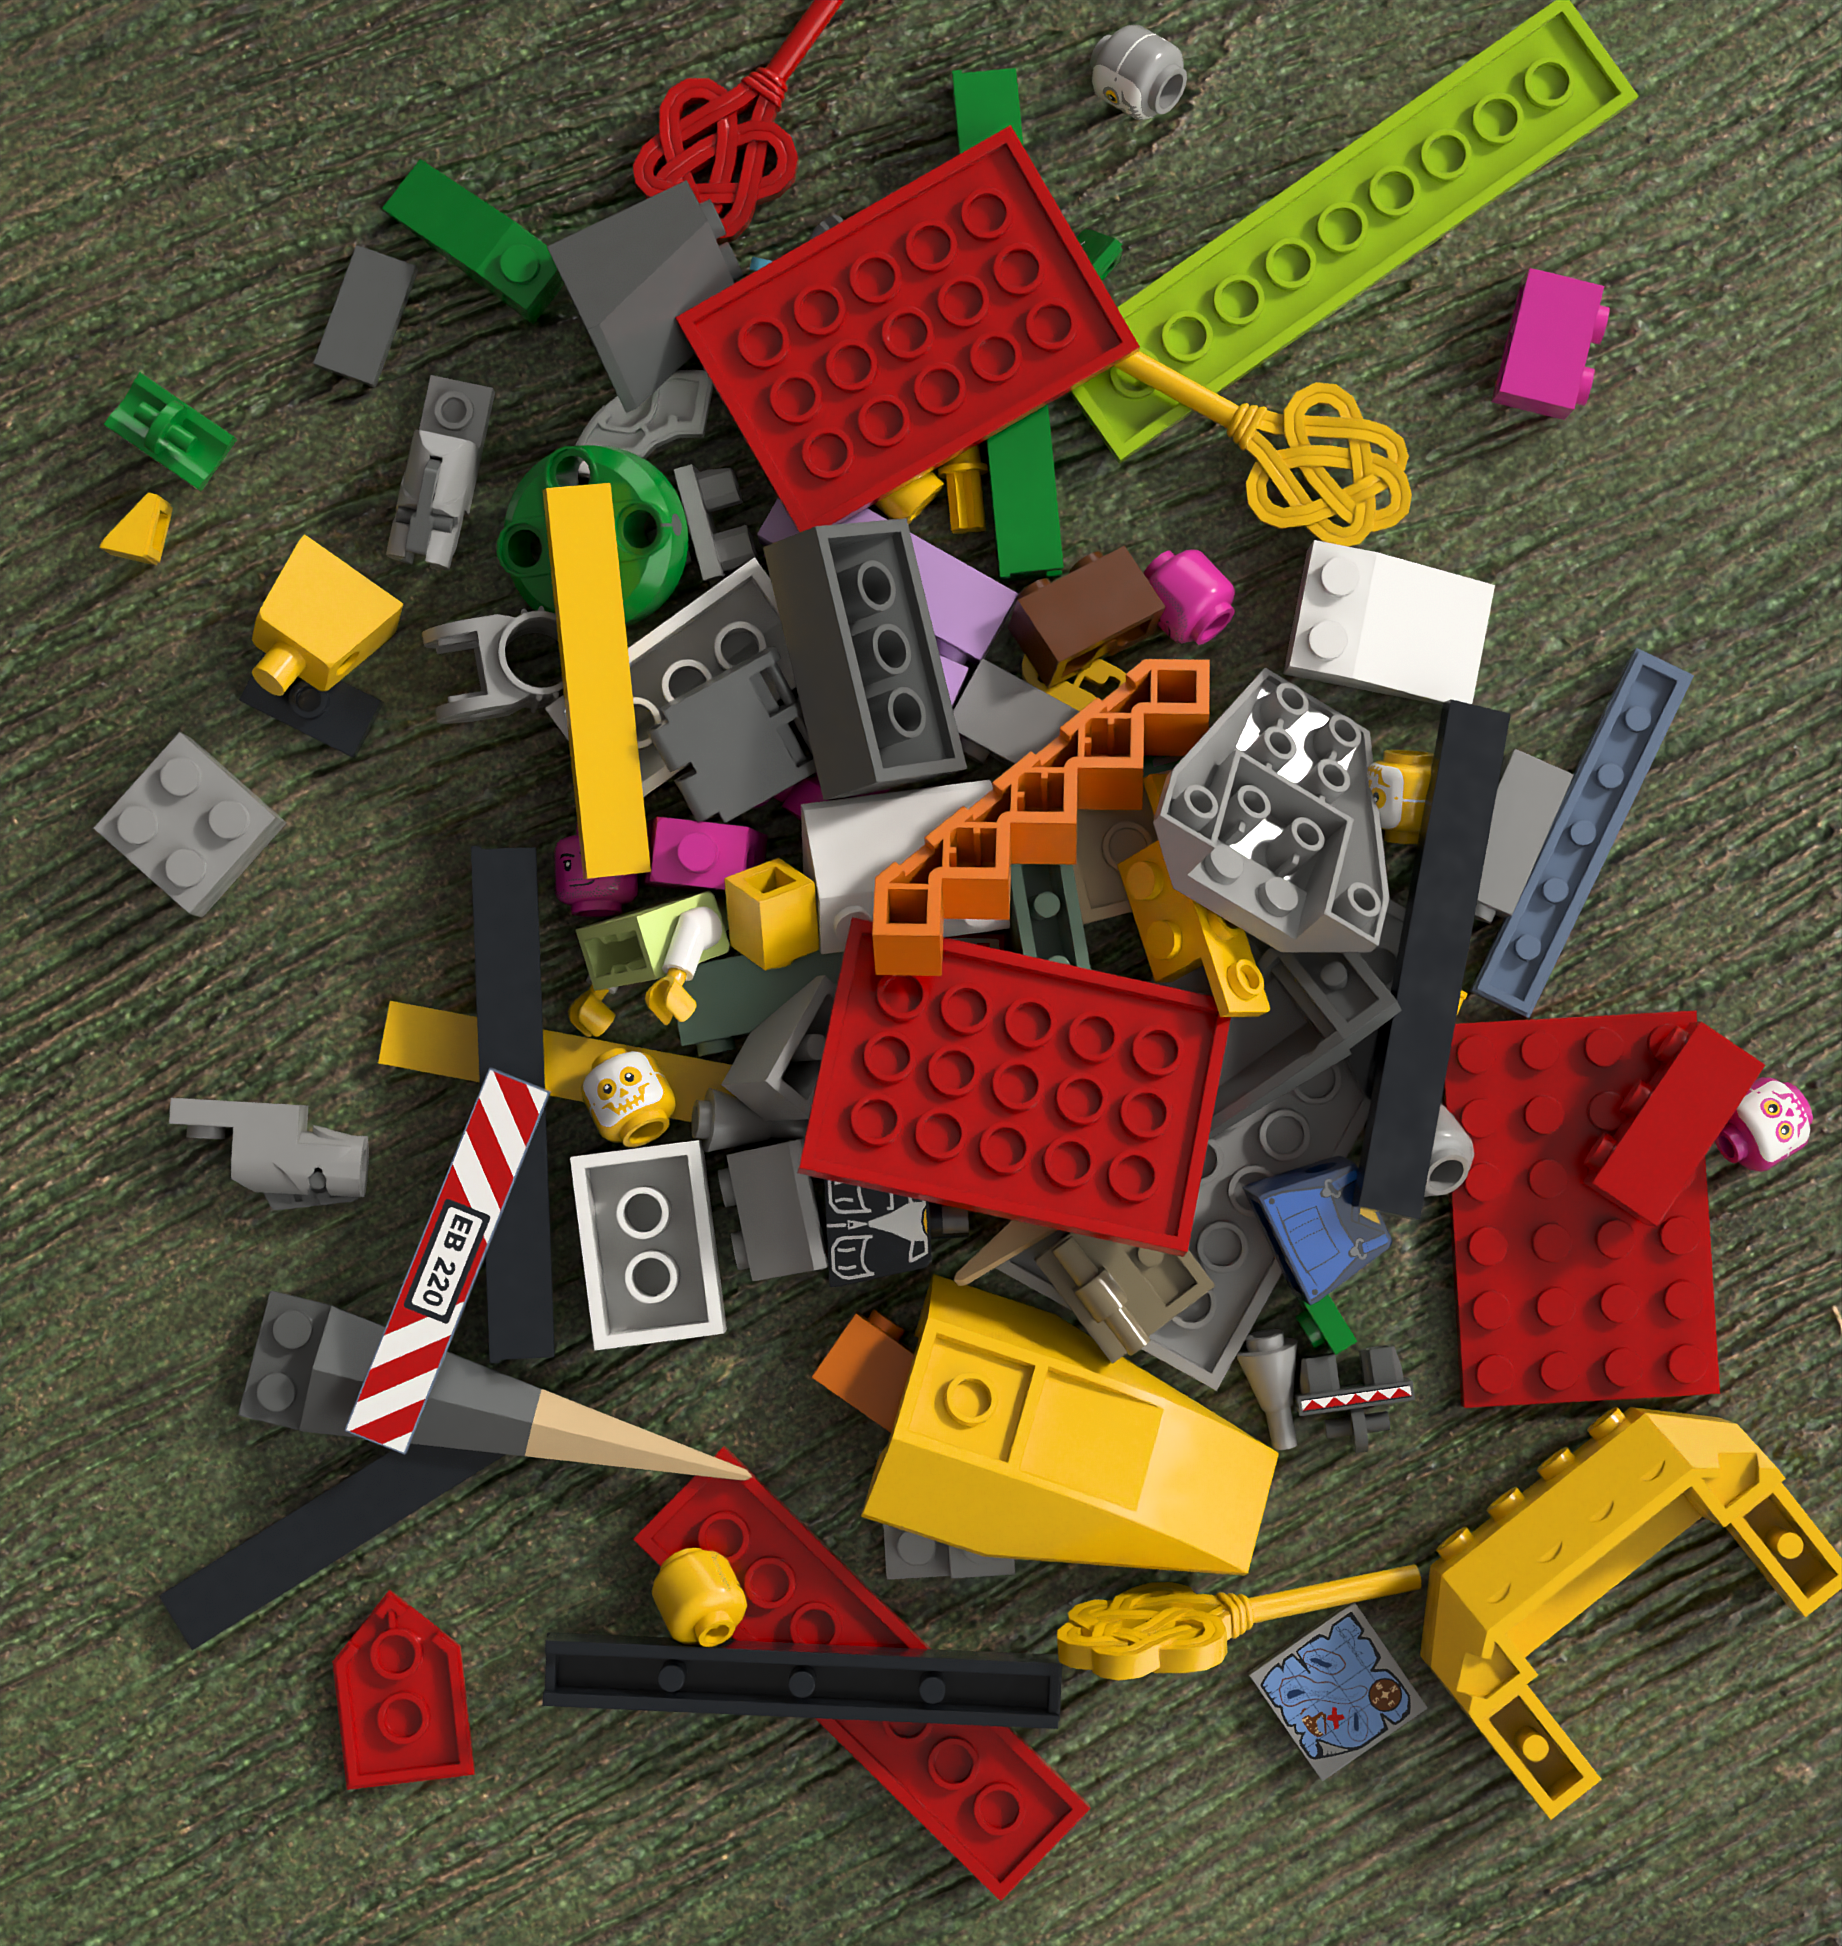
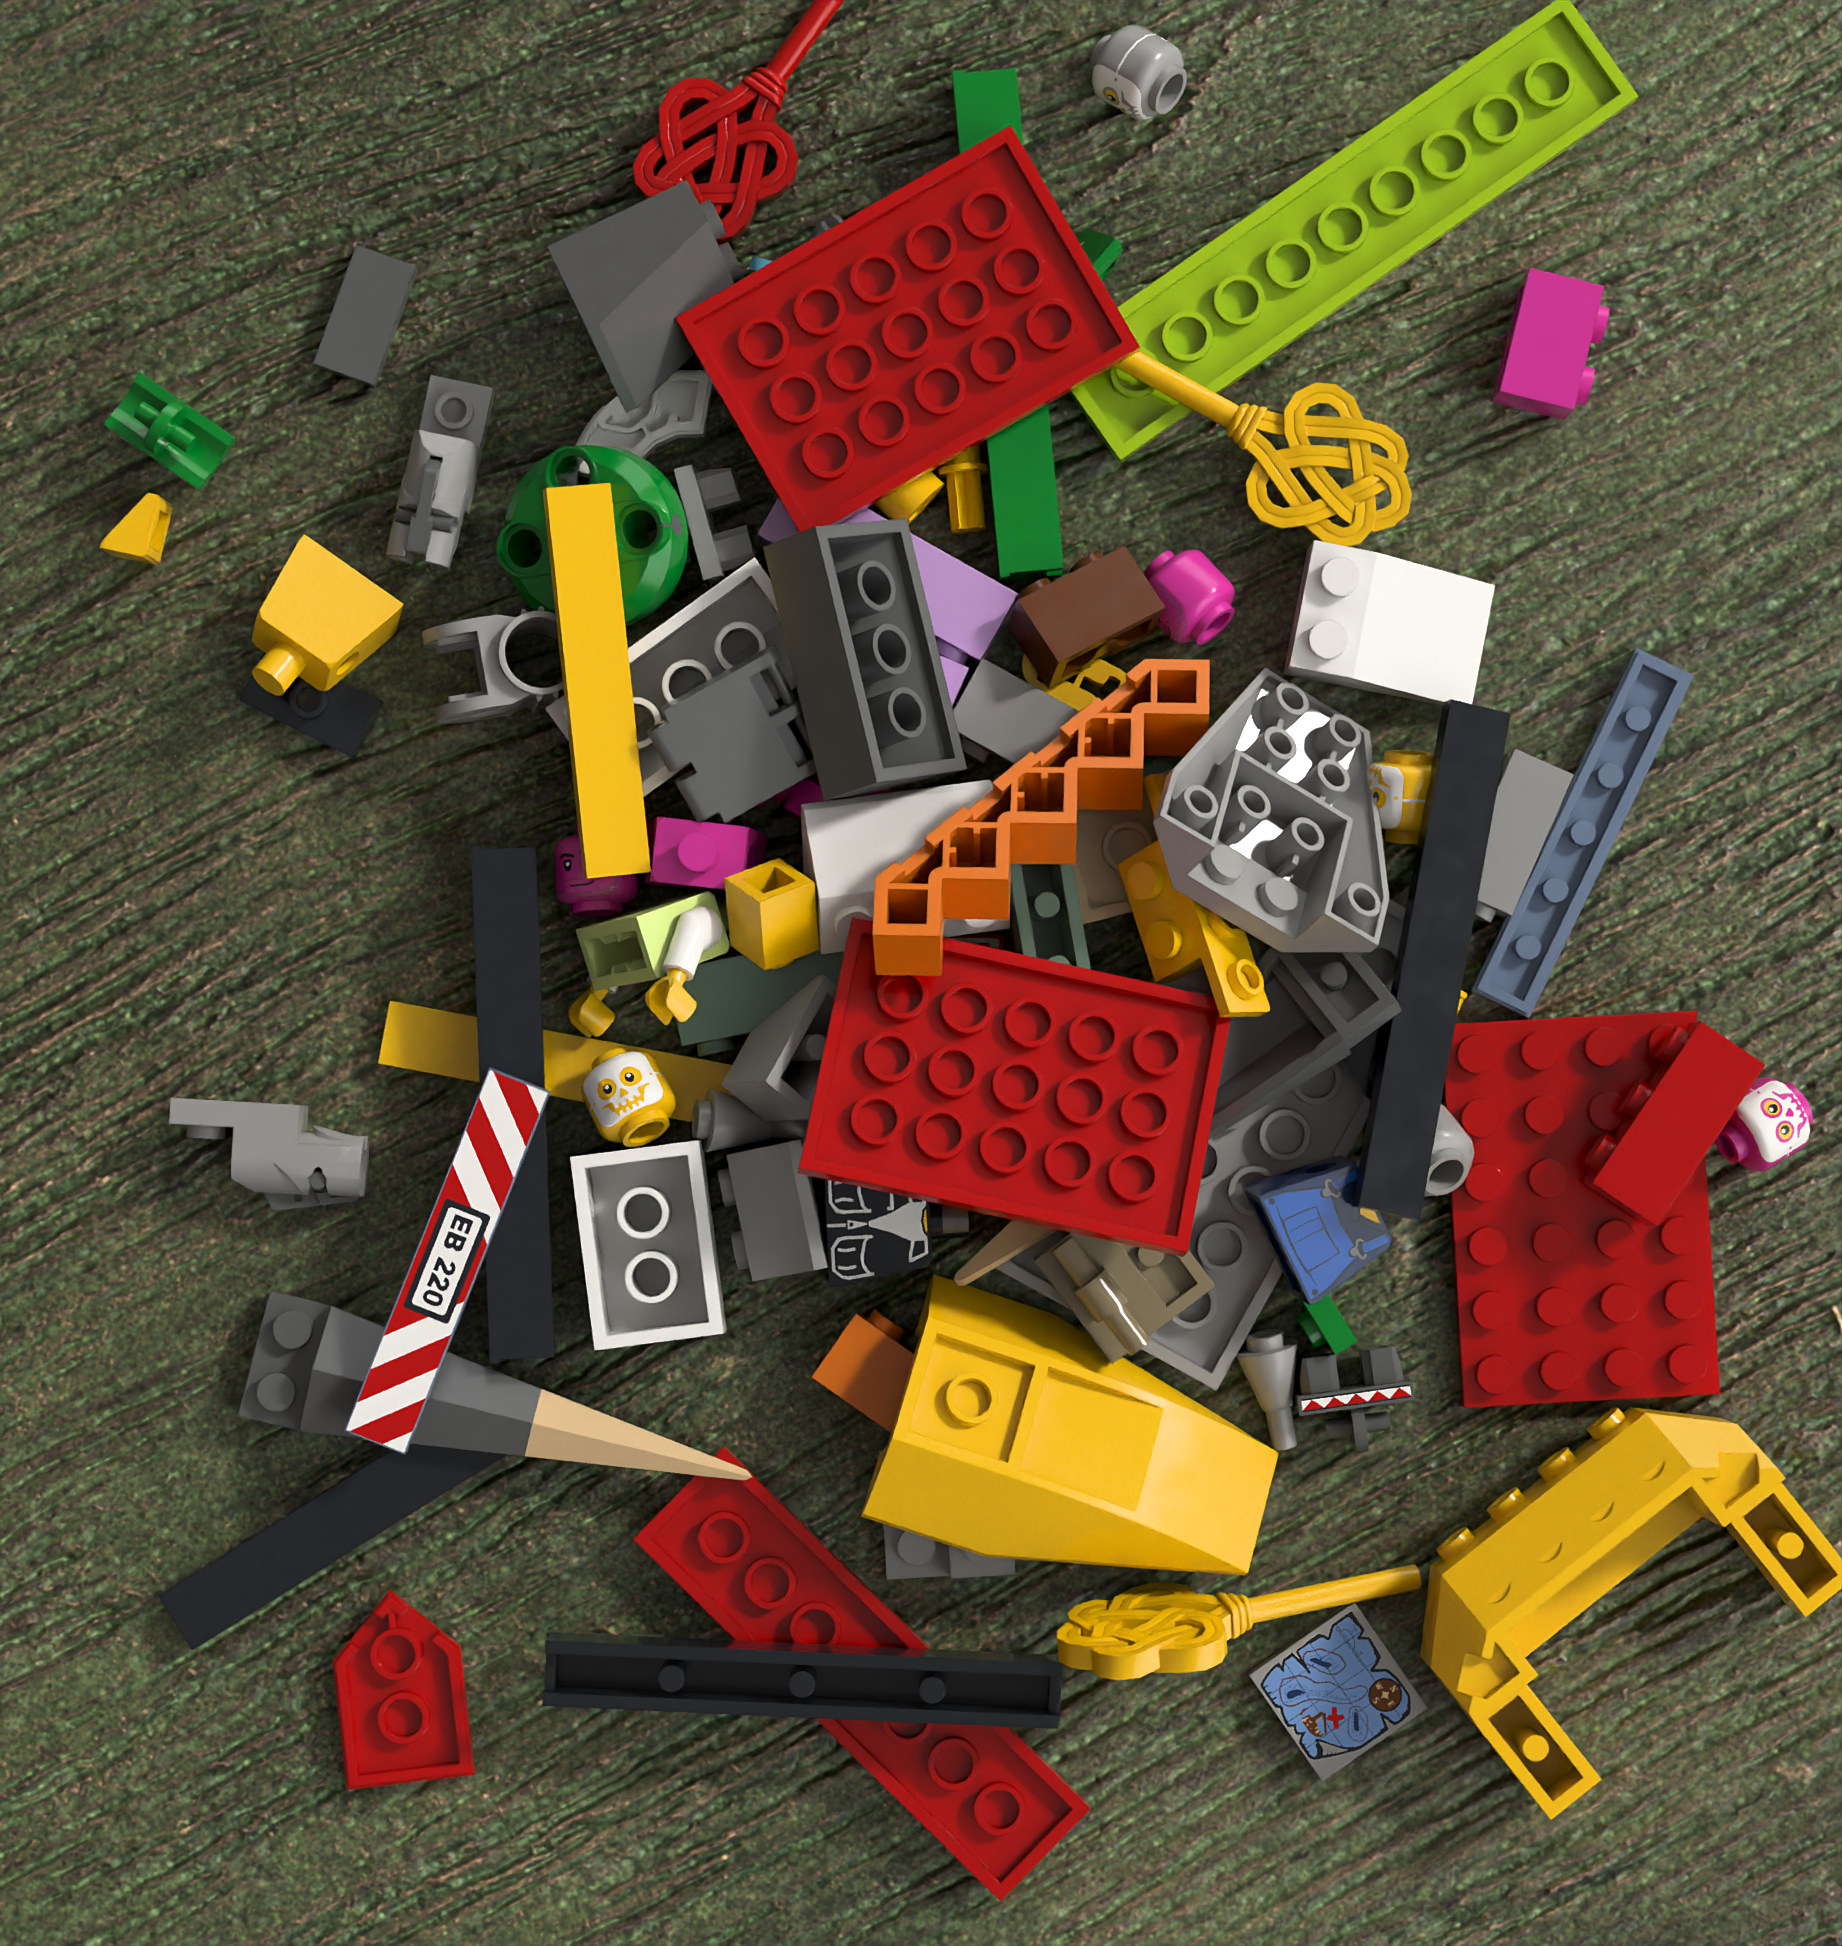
(190, 825): light grey brick -> none
(477, 239): green slope -> none
(699, 1597): yellow head -> none

